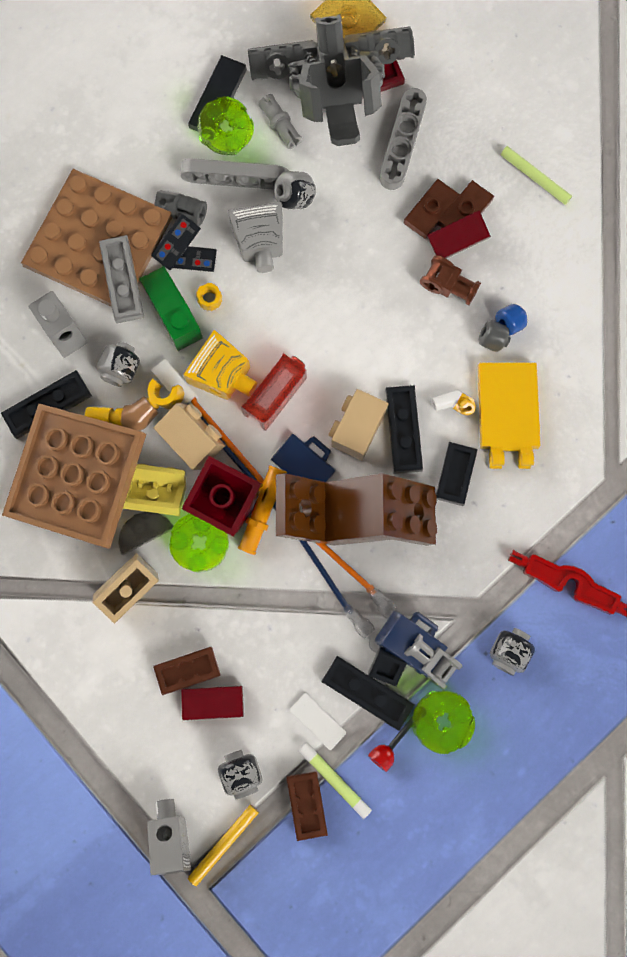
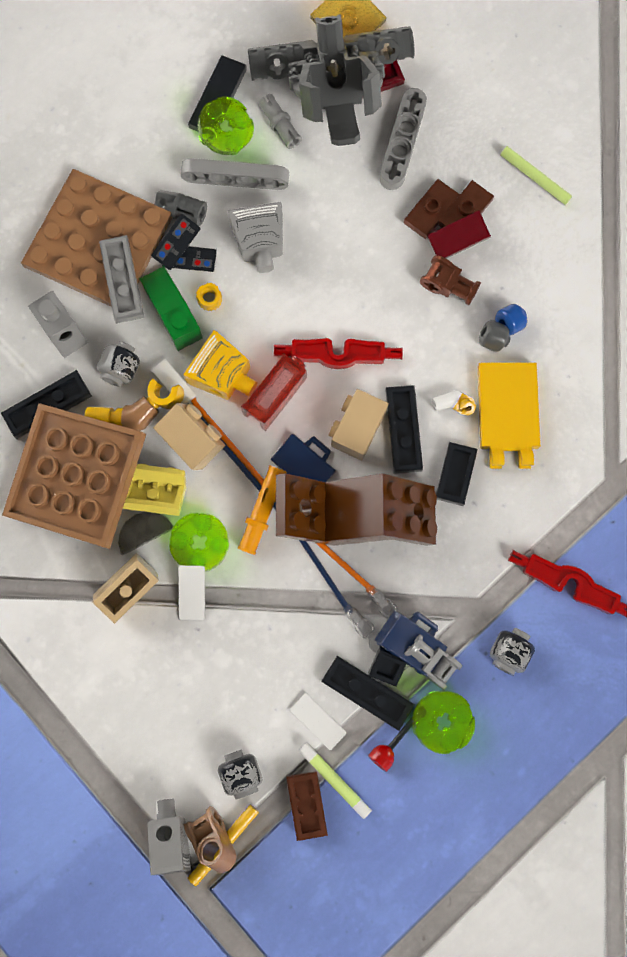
(187, 670): copper plate -> none
(191, 592): none -> white sticker
(208, 836): none -> medium nougat piece
(212, 703): dark red tile -> none
(222, 496): dark red slope -> none
(295, 190): light grey head -> none
(353, 352): none -> red piece

